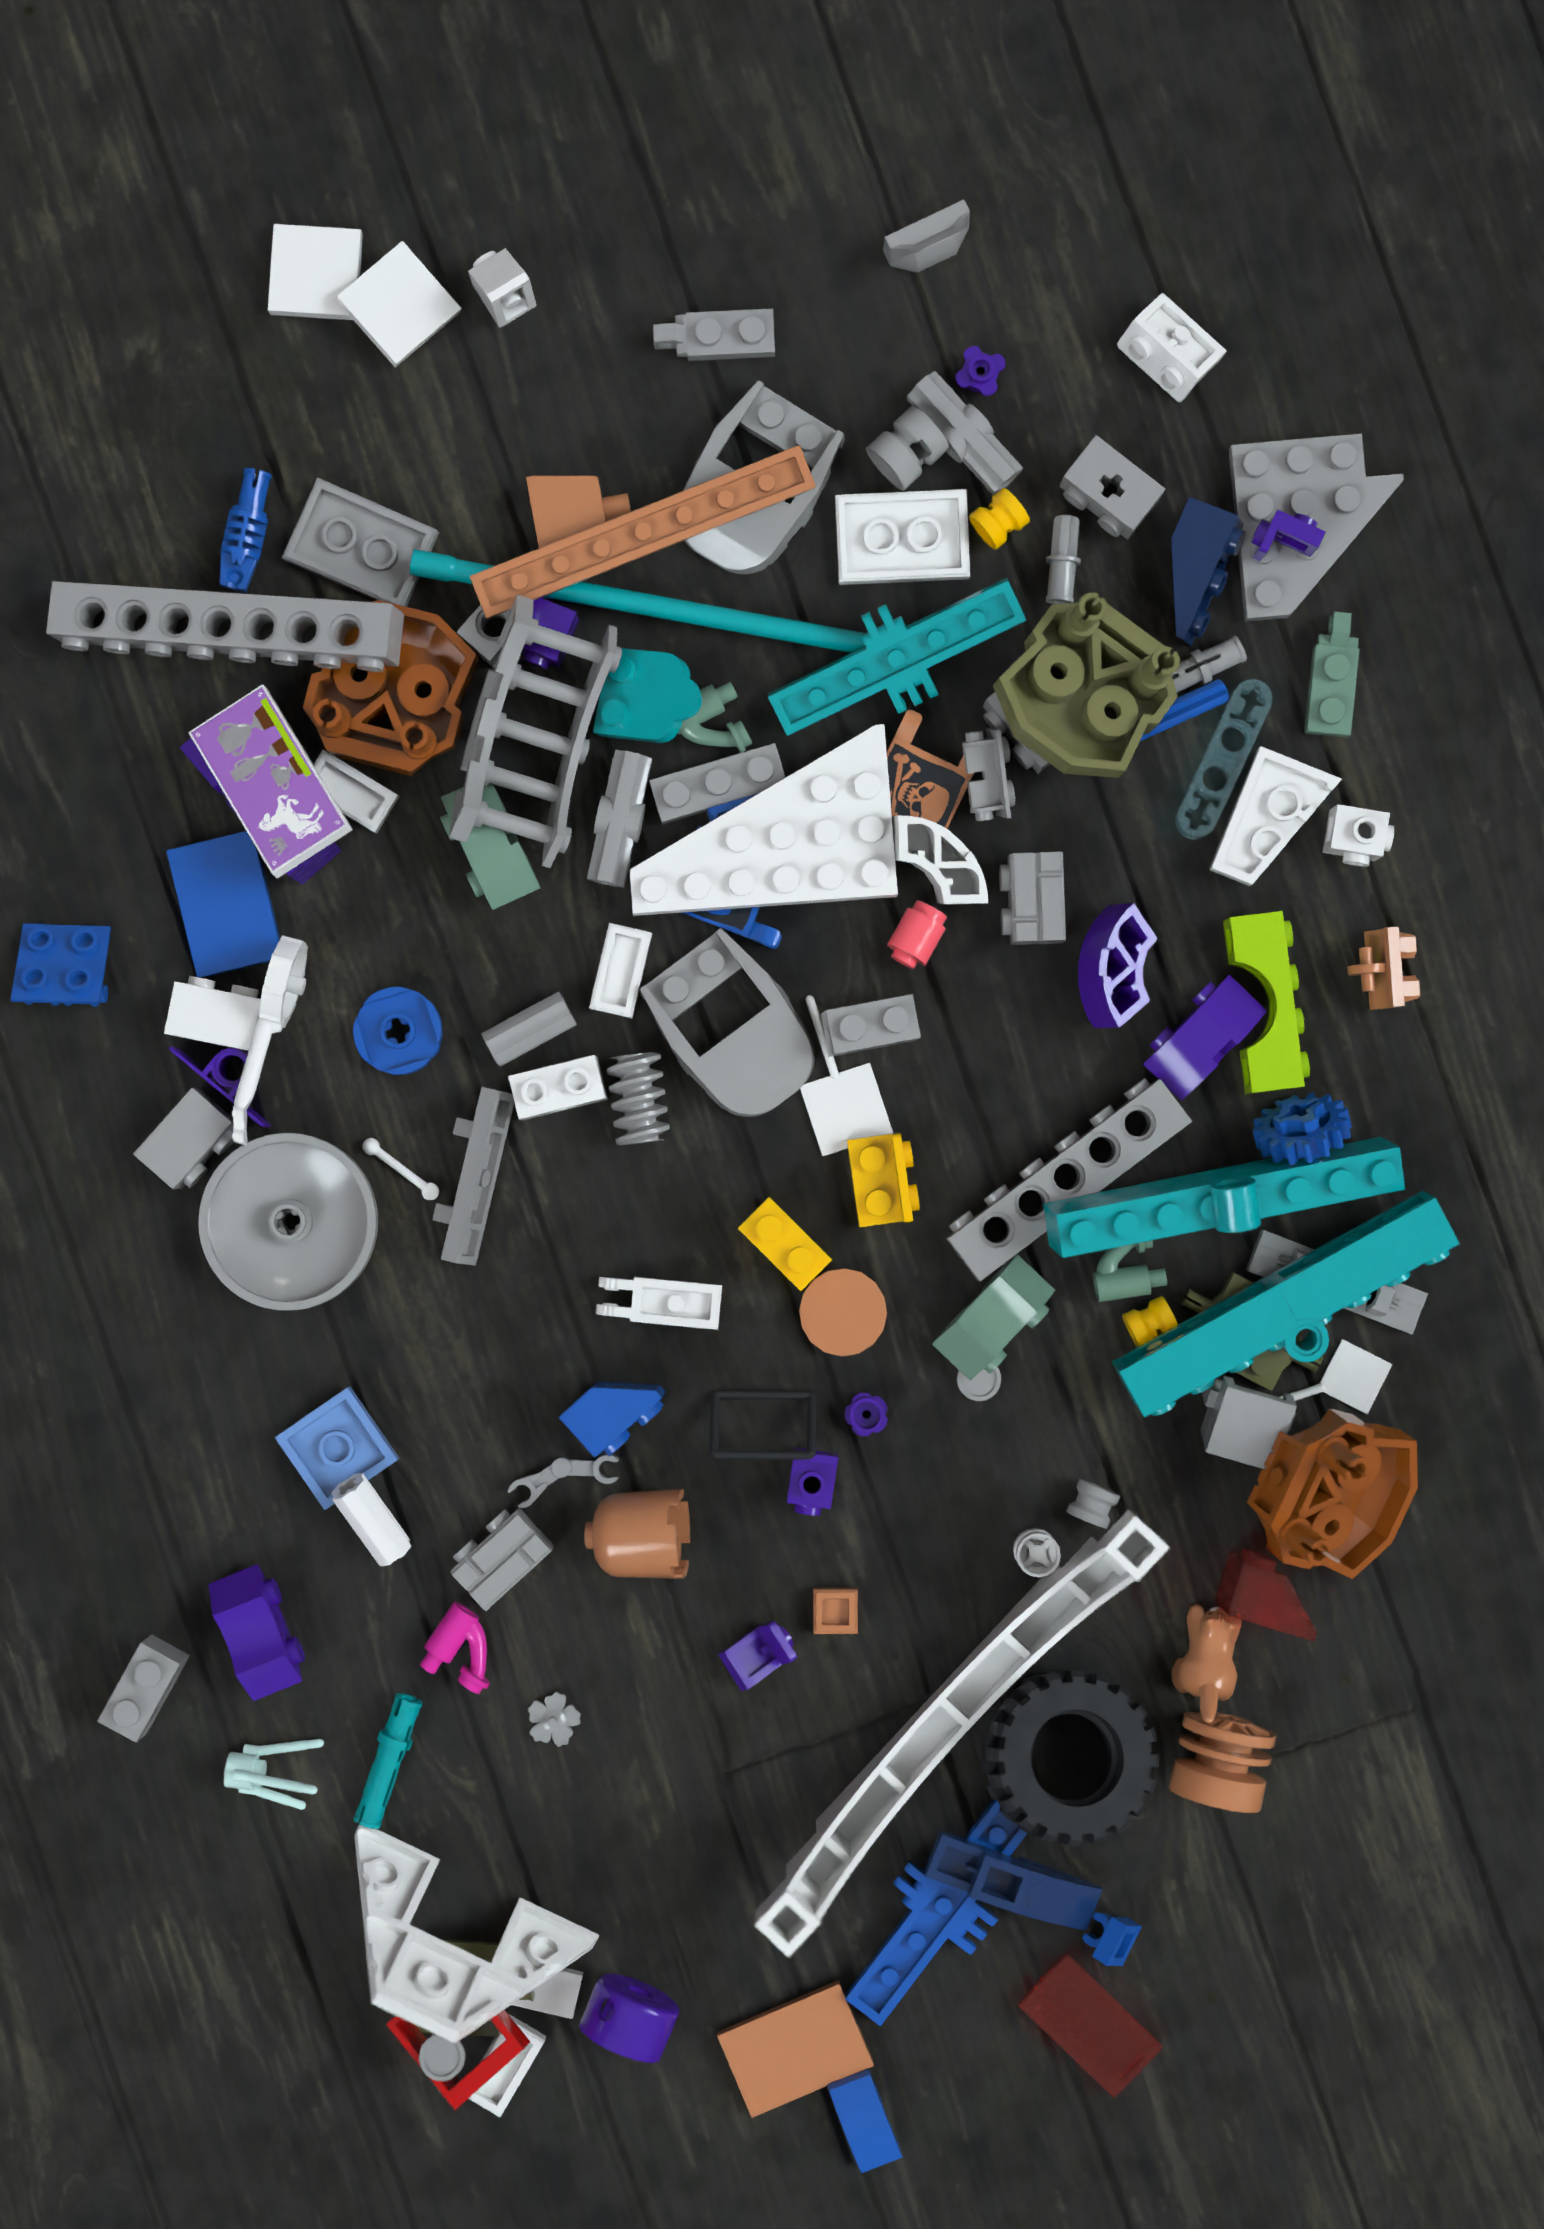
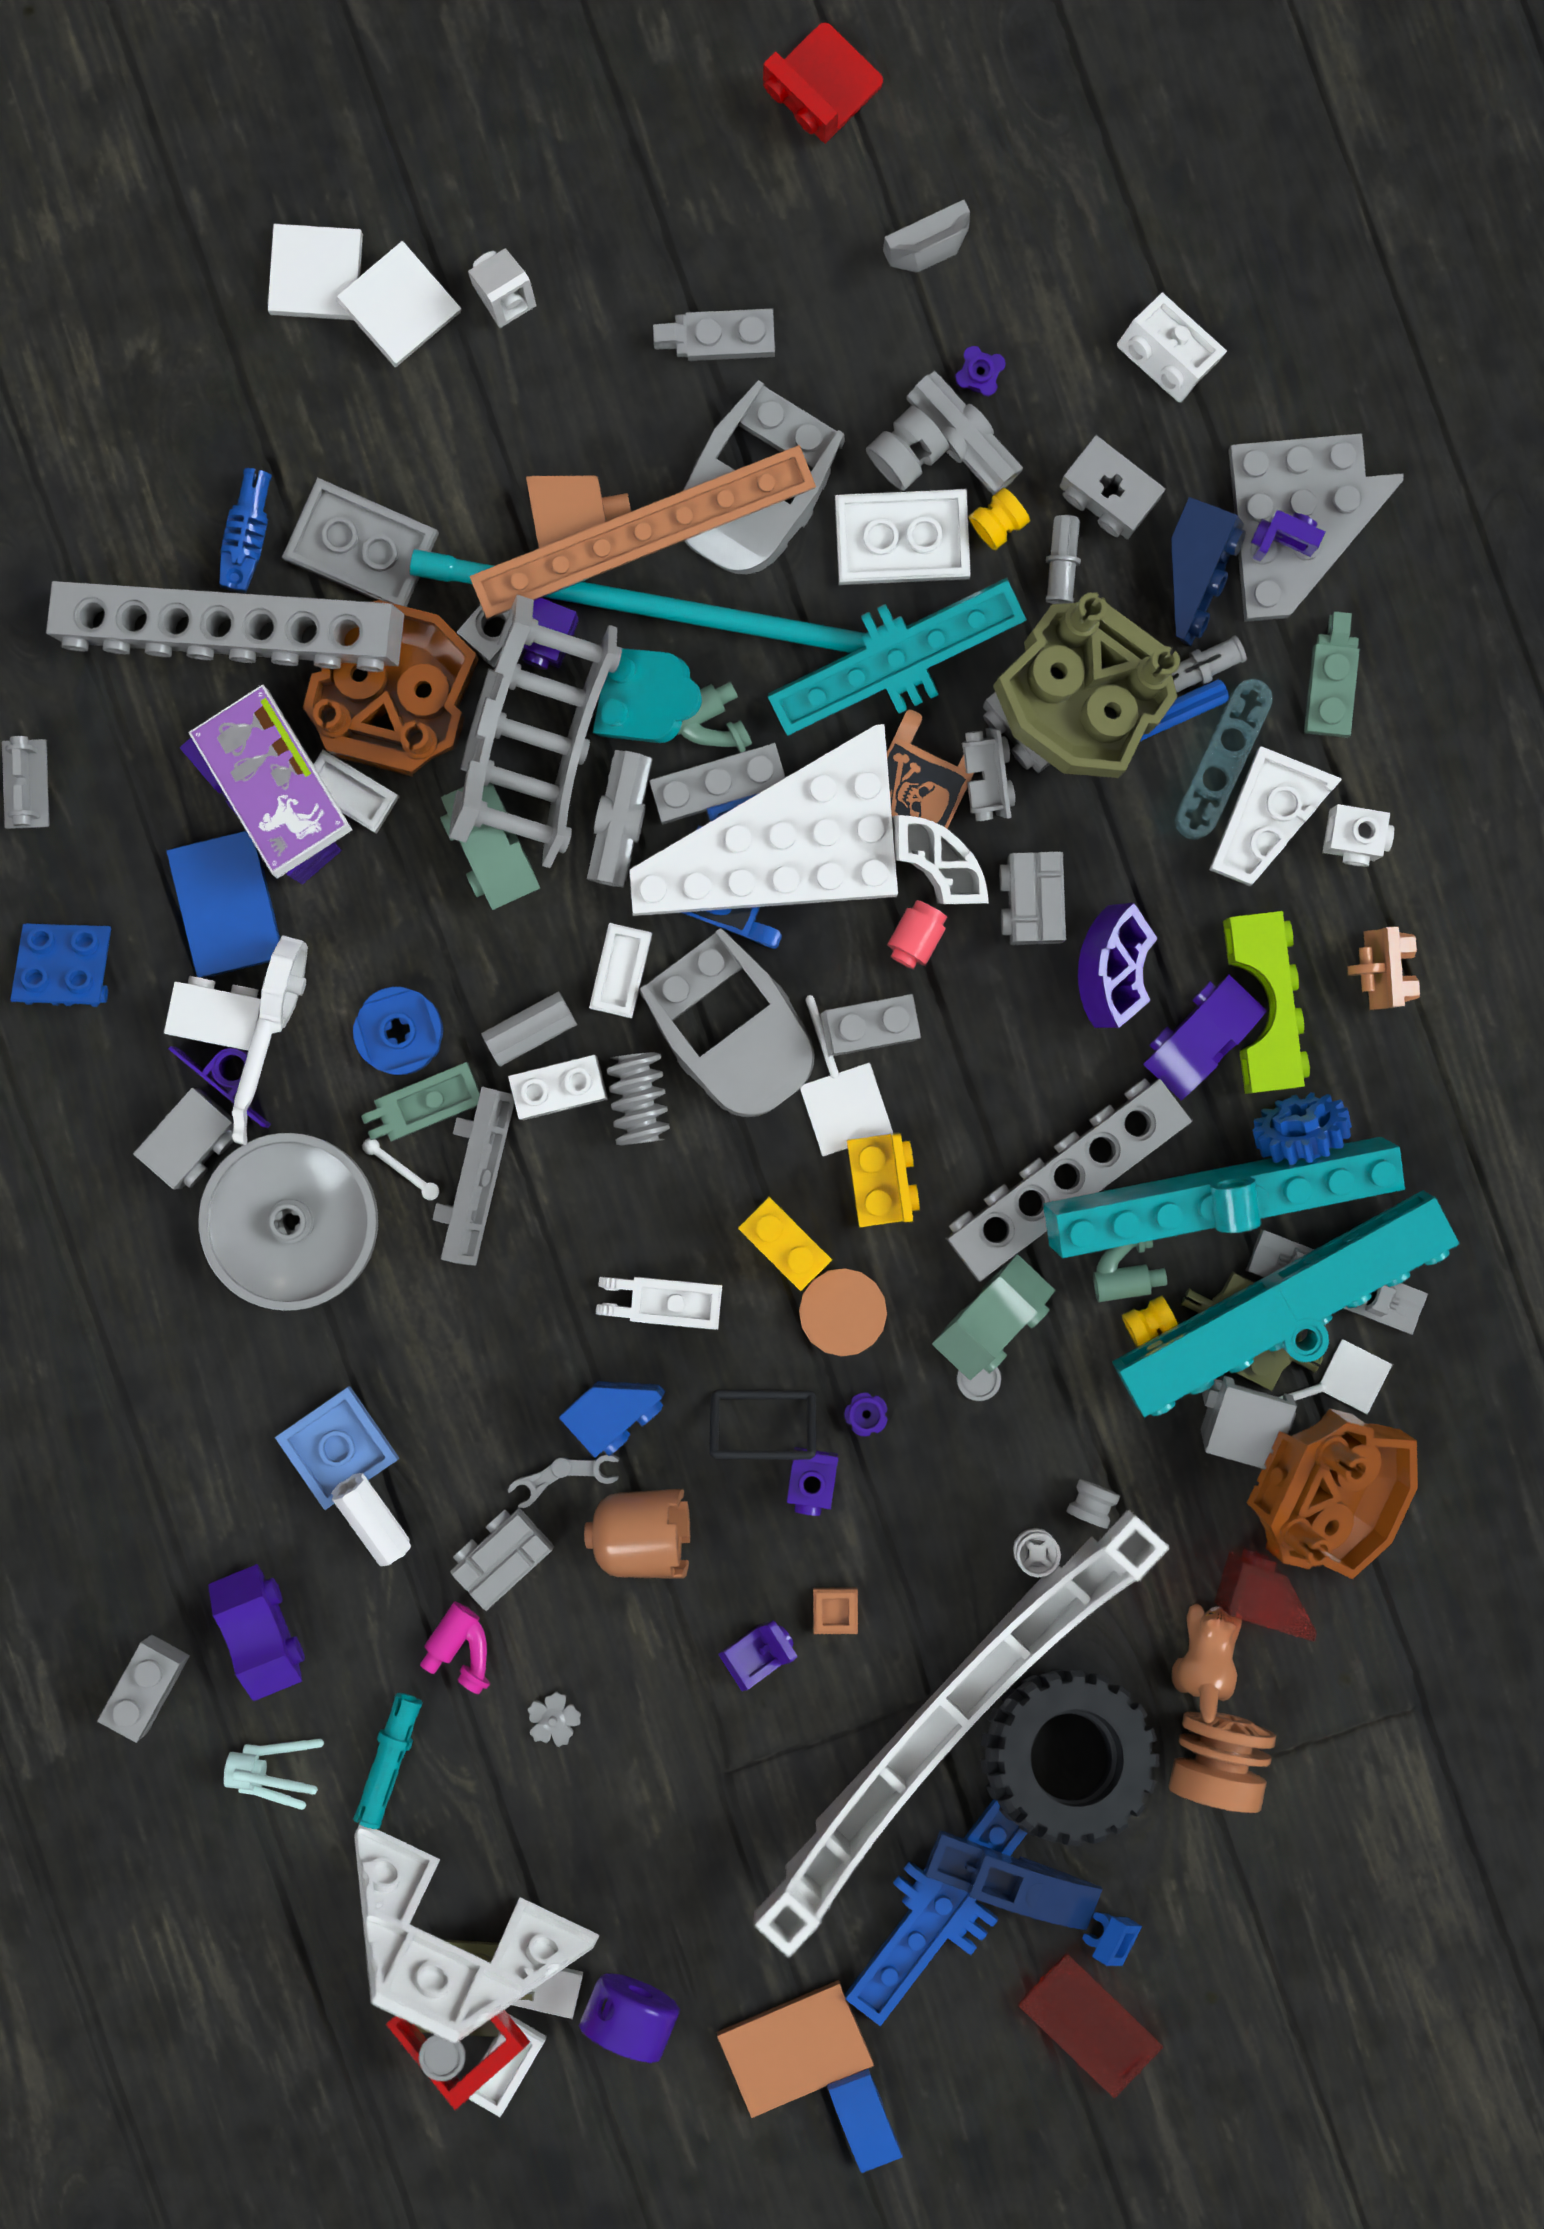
(25, 783): none -> light grey hinge
(424, 1103): none -> sand green hinge
(822, 81): none -> red bracket

